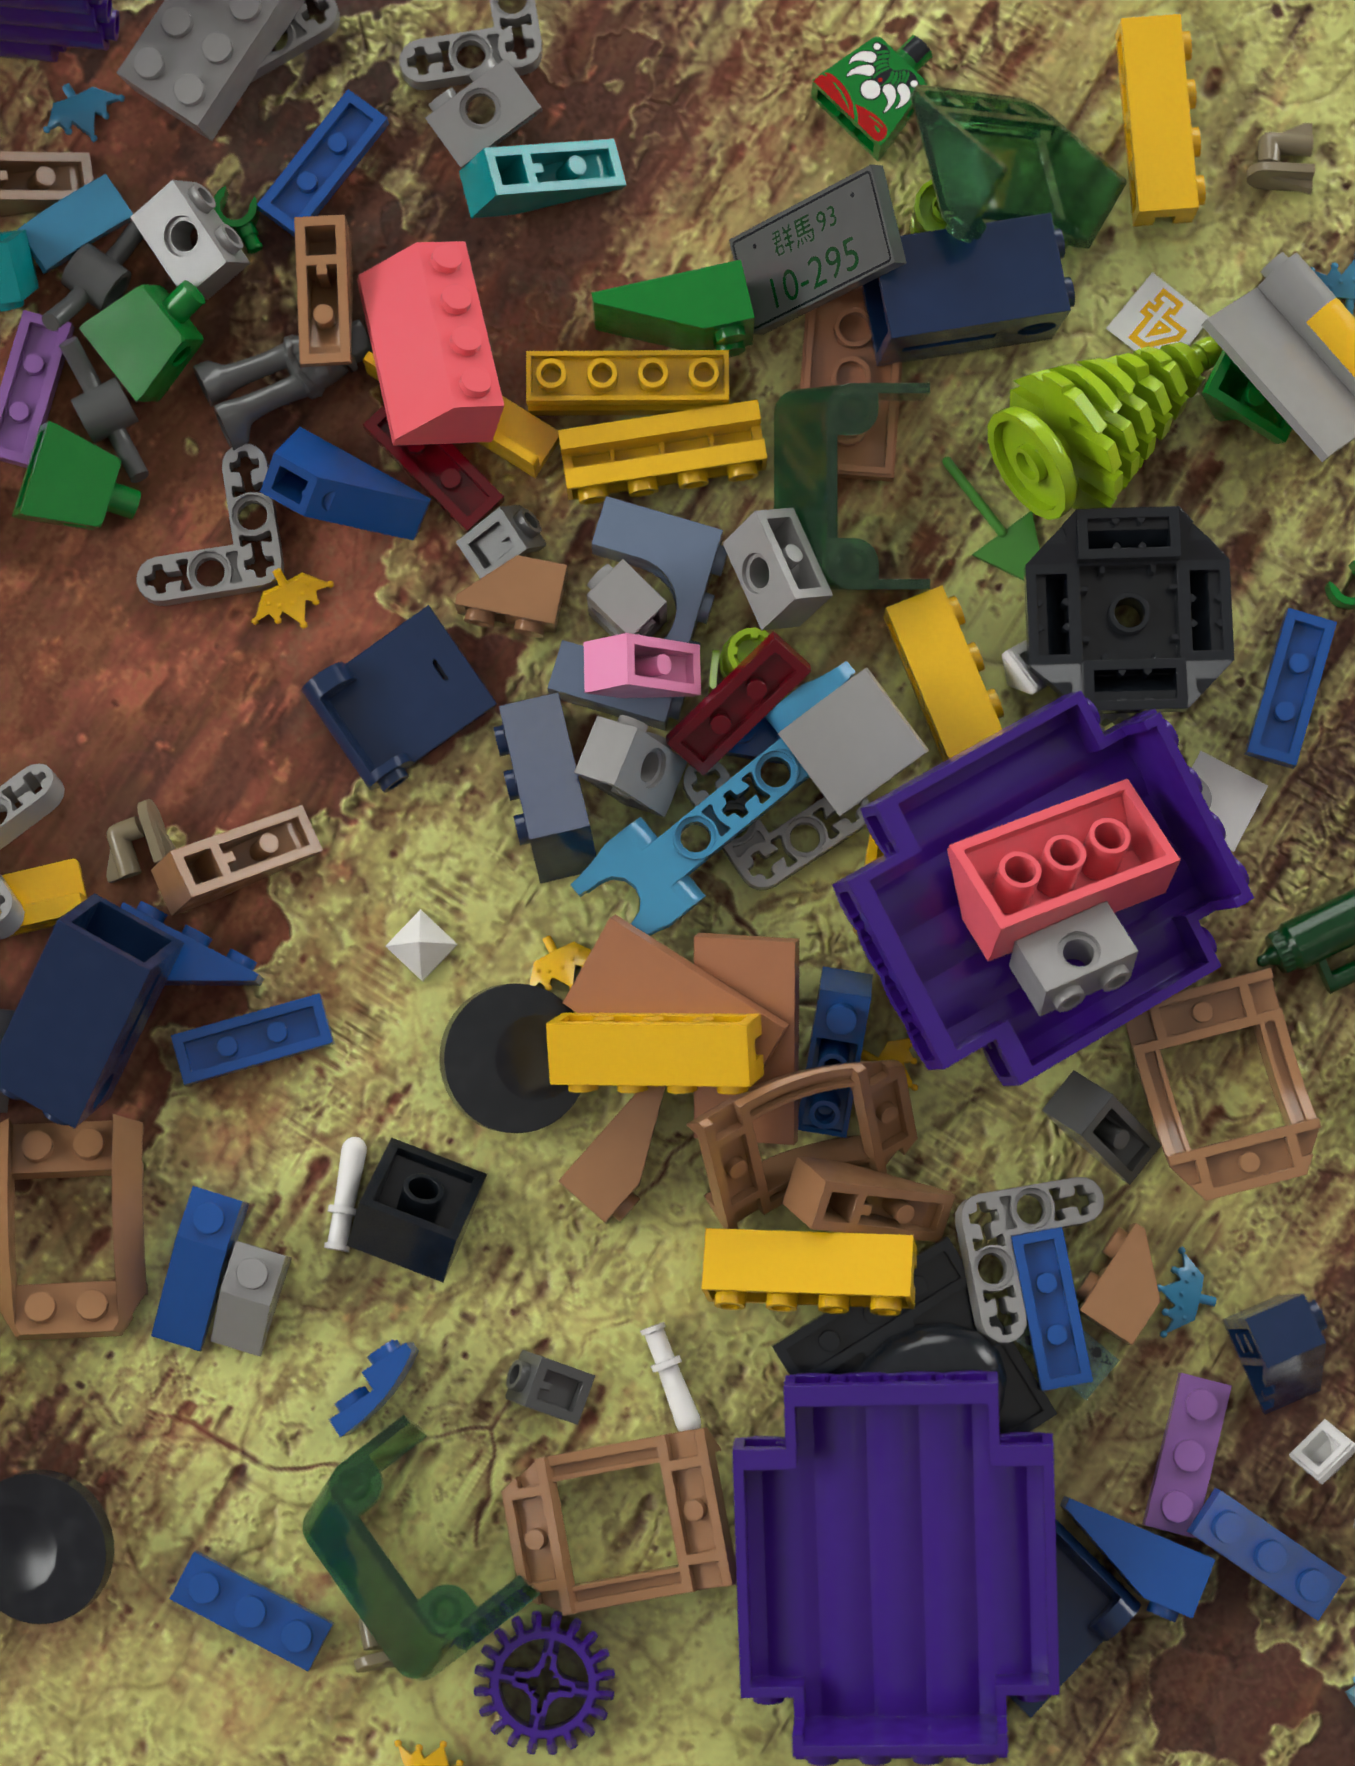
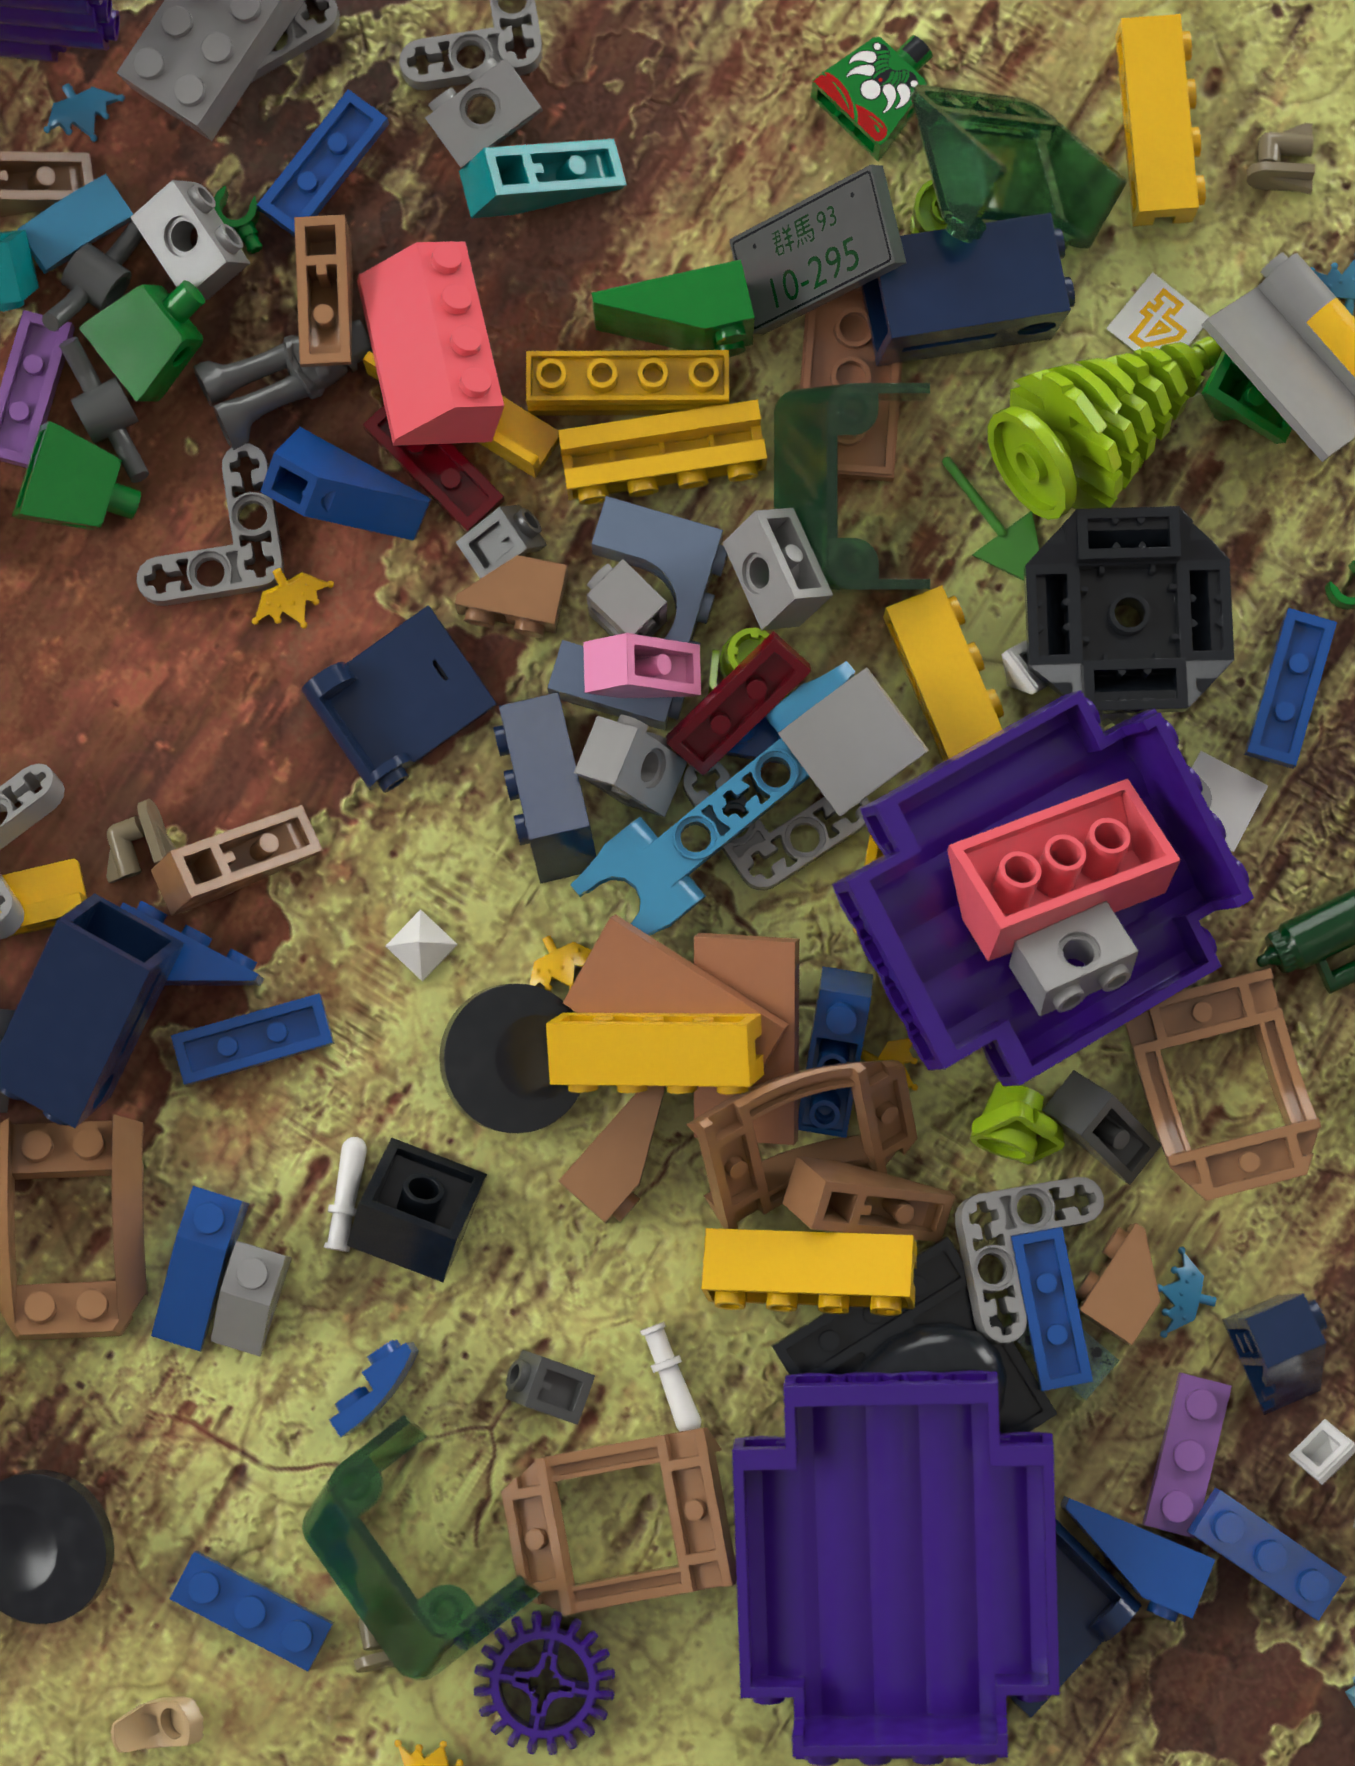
(159, 1724): none -> tan hair
(1012, 1125): none -> lime piece

